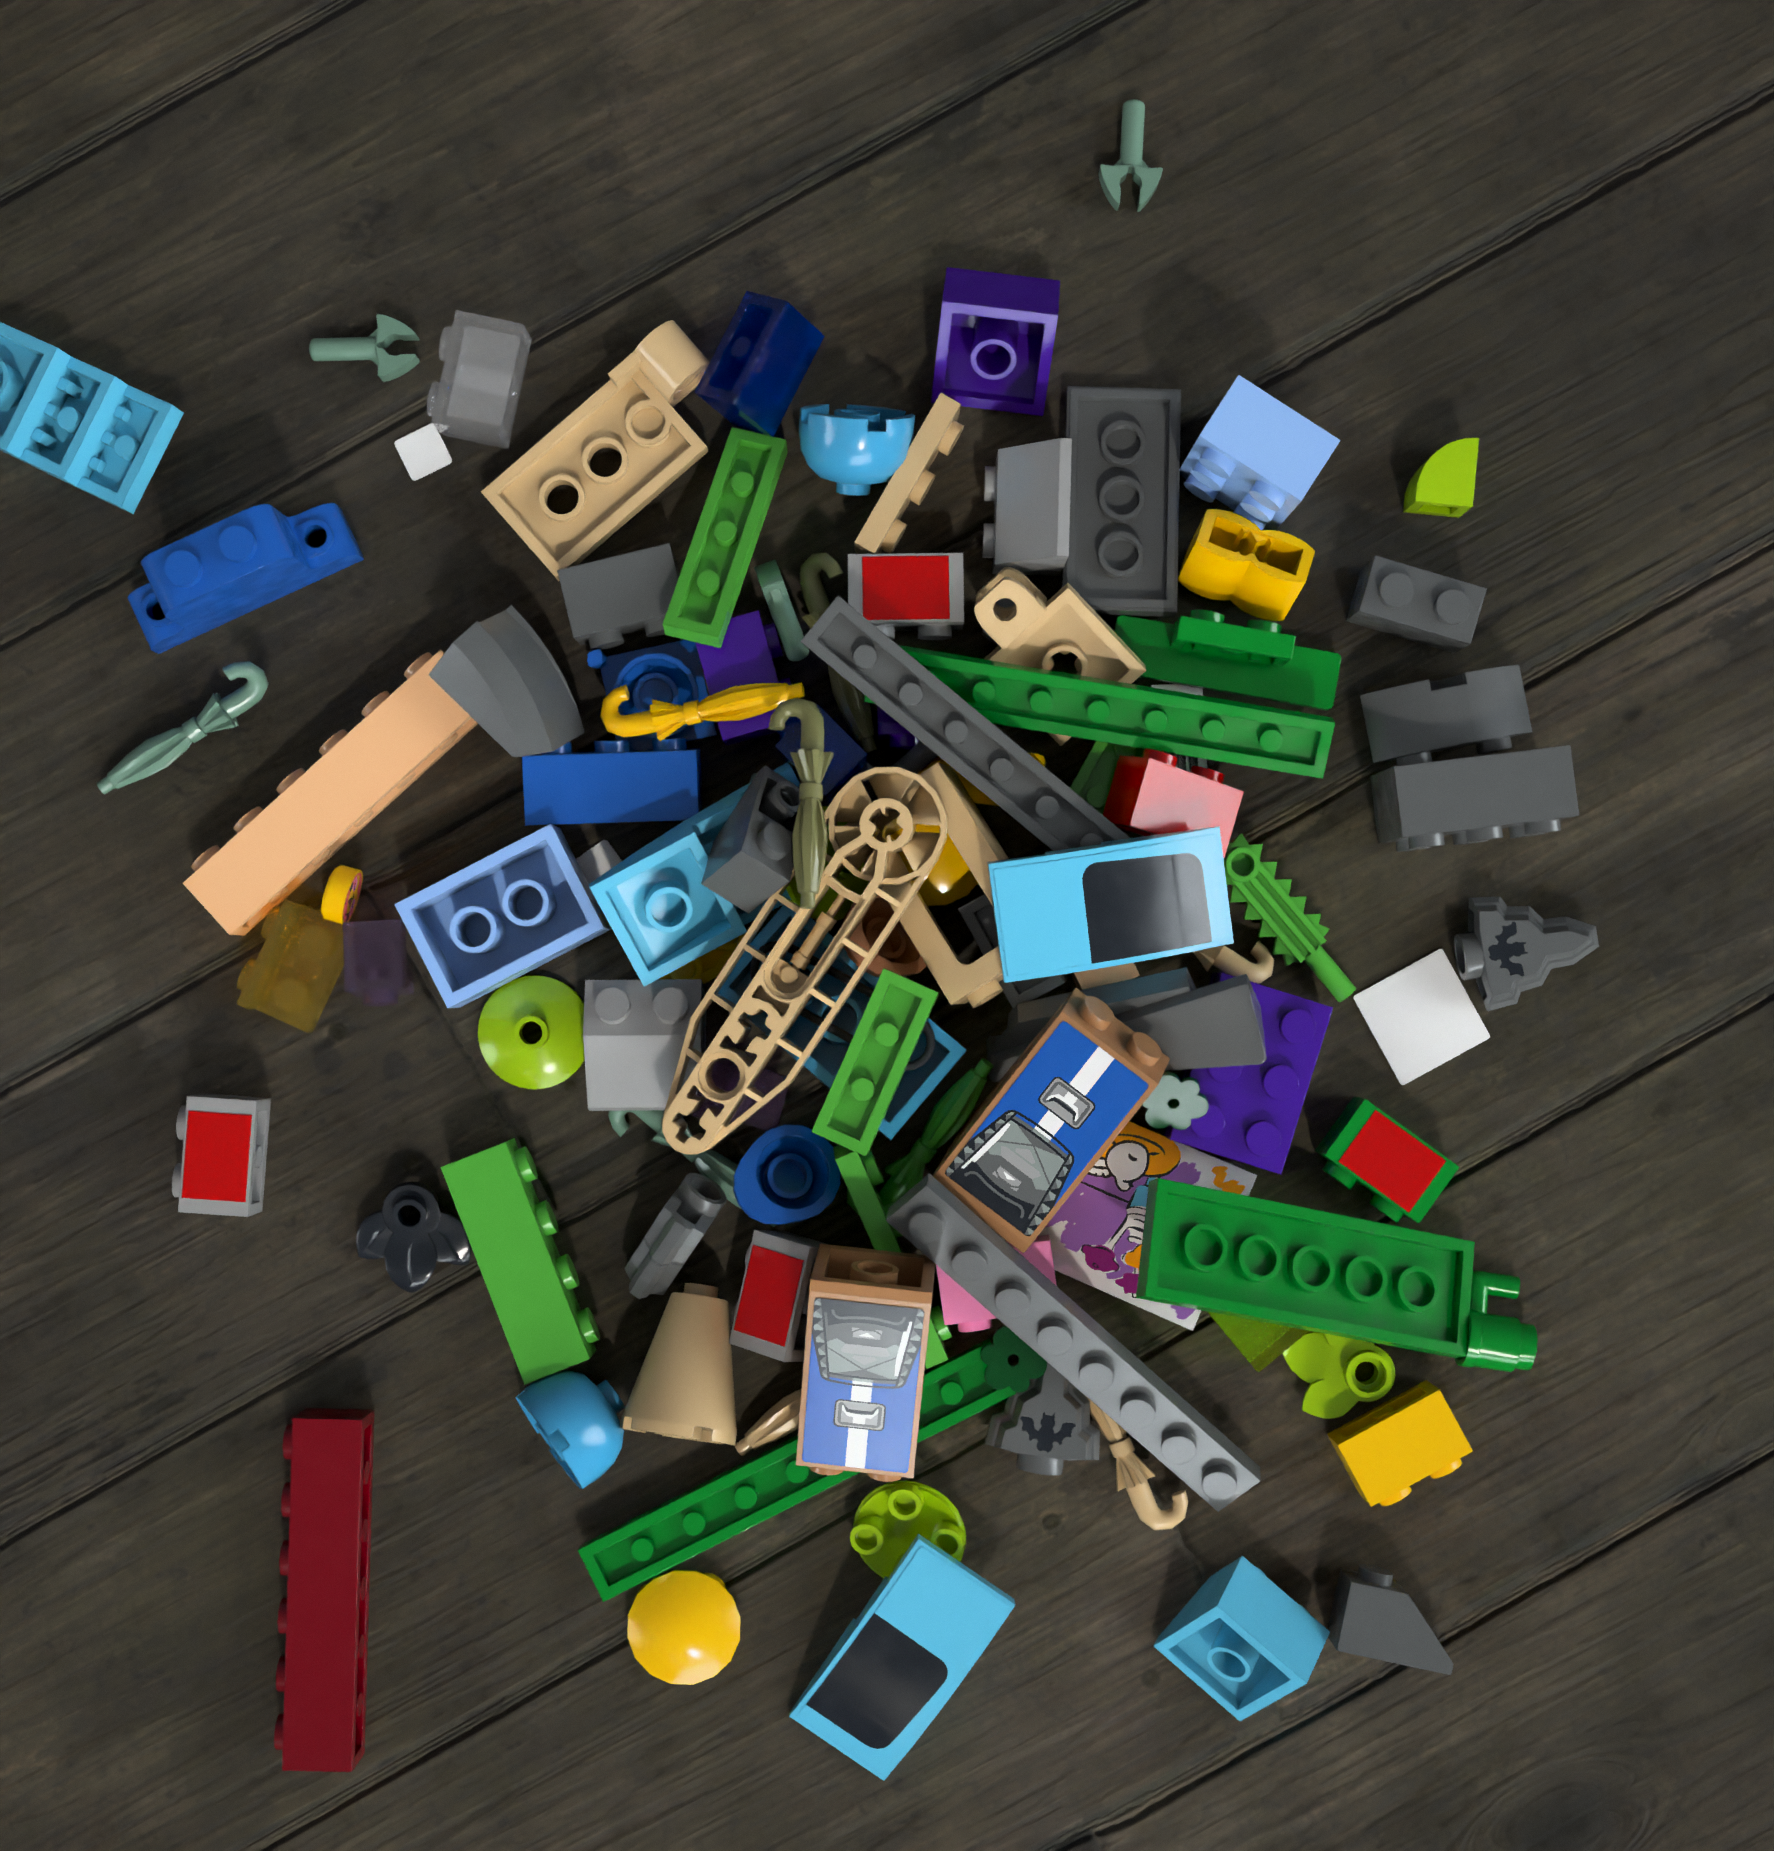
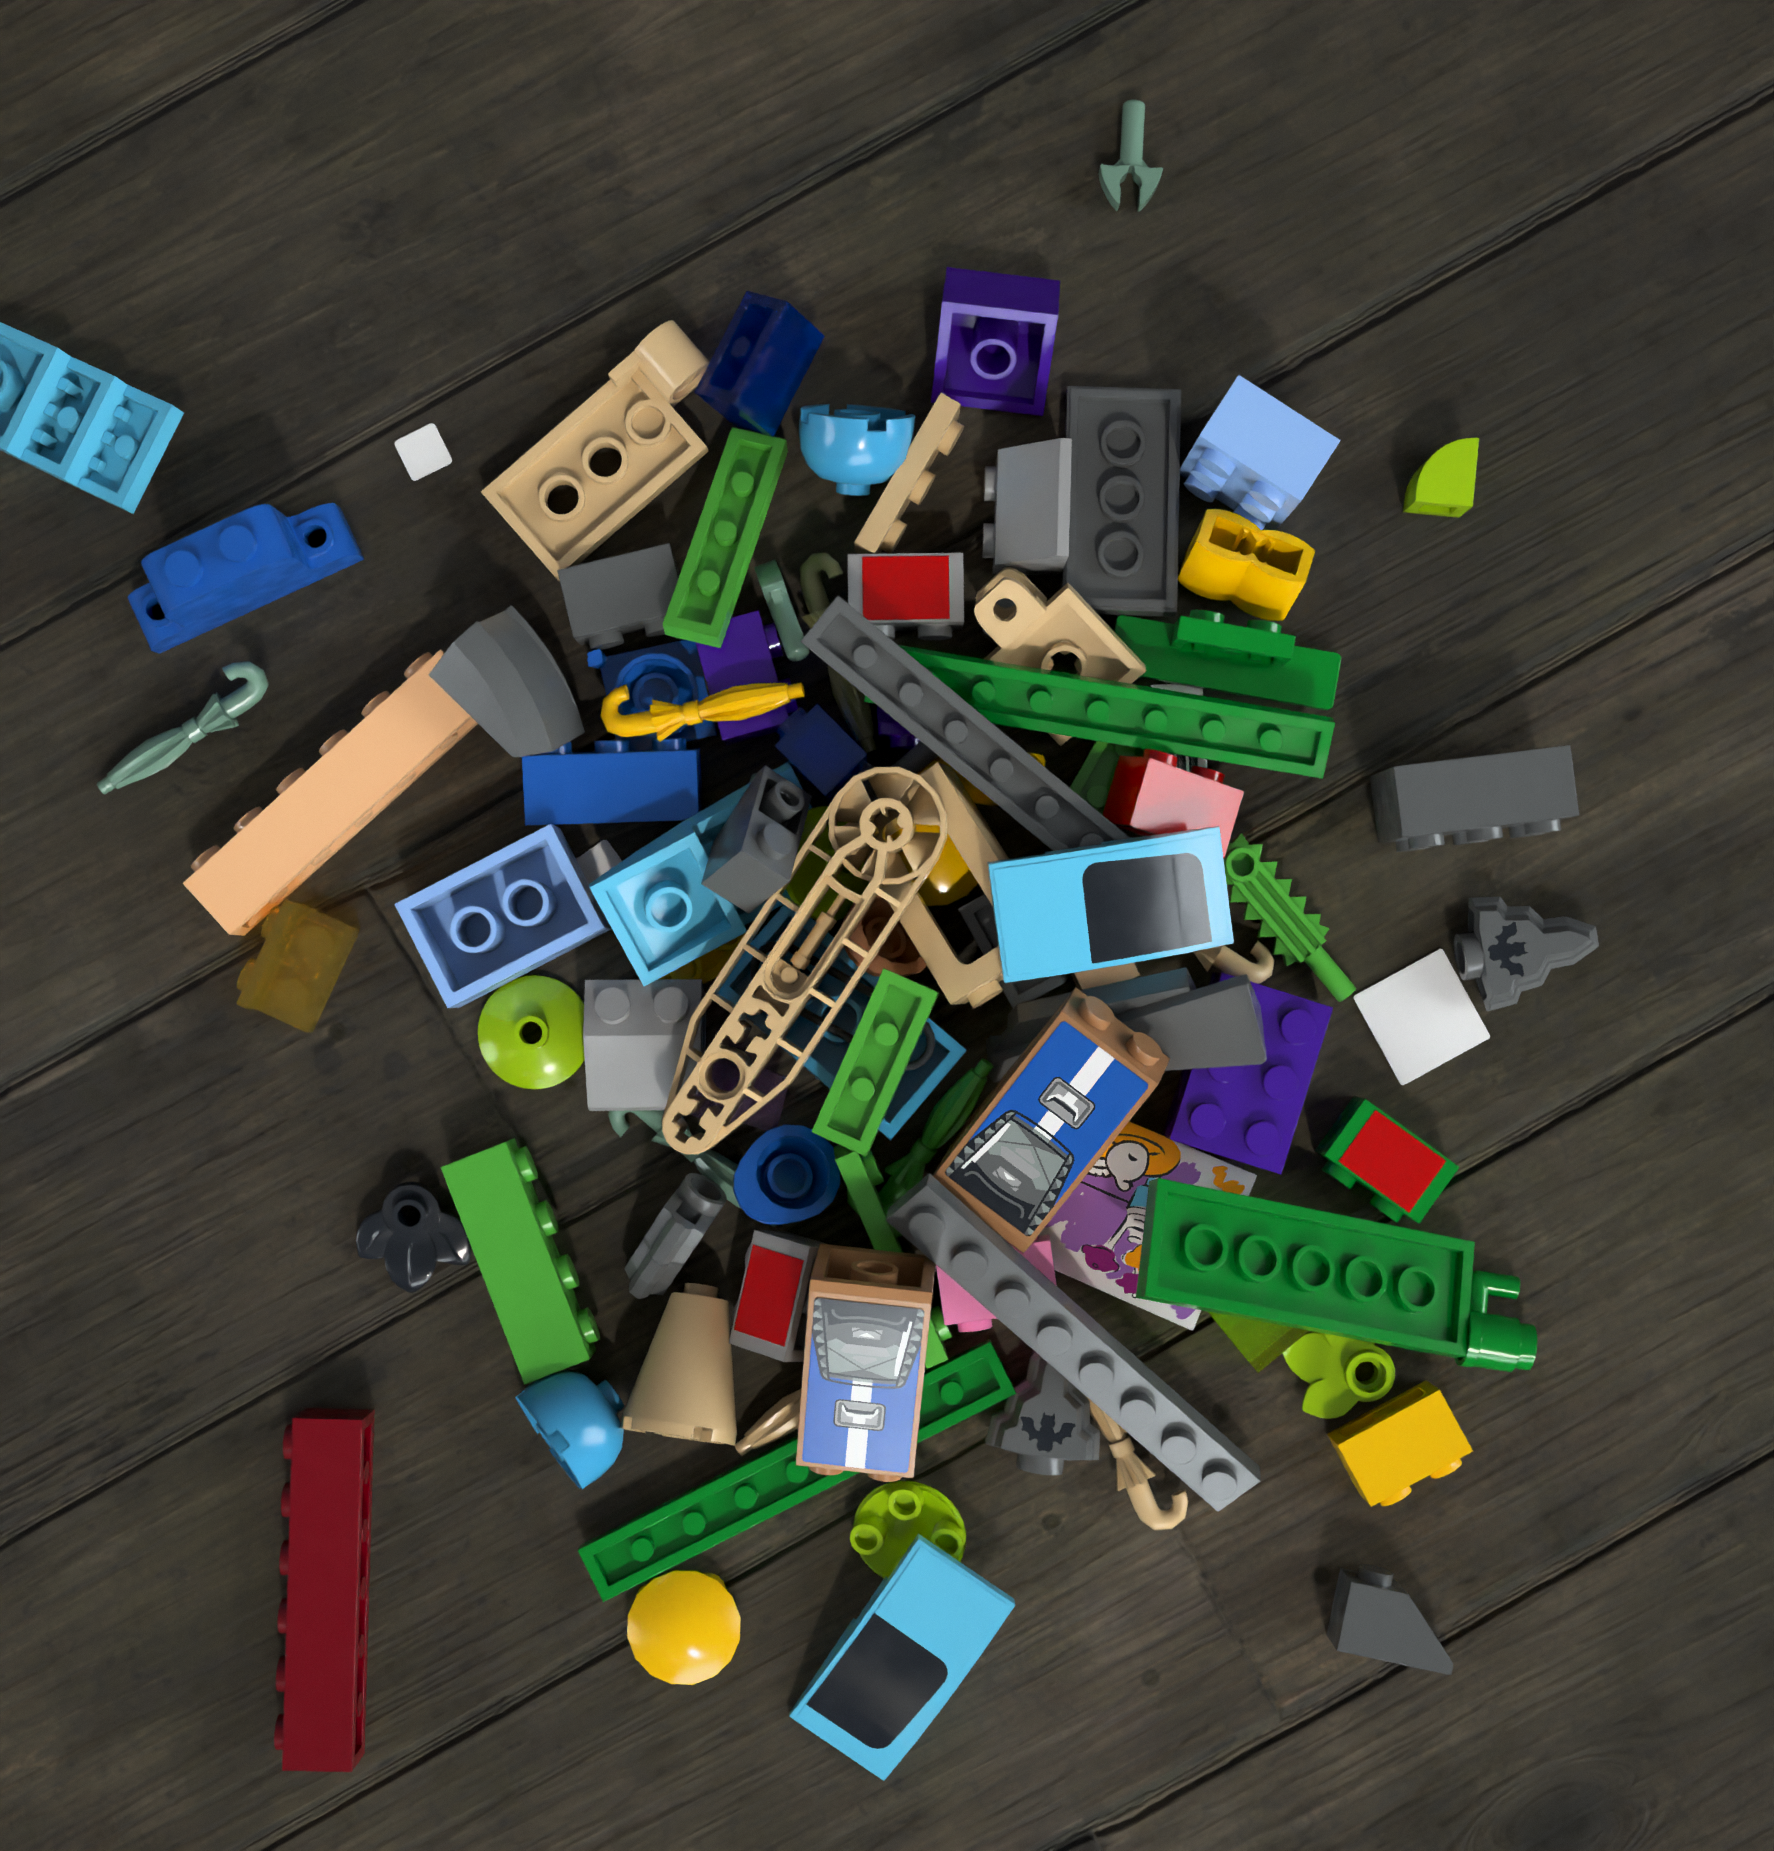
(222, 1154): brick -> none
(341, 894): yellow tile -> none
(370, 348): sand green bar -> none
(376, 961): clear purple bracket -> none
(479, 378): clear brick -> none
(811, 763): olive piece -> none
(999, 1372): dark green plant -> none
(1175, 1102): plant -> none
(1243, 1640): medium azure slope -> none
(1416, 604): dark grey brick -> none
(1446, 714): dark grey brick -> none

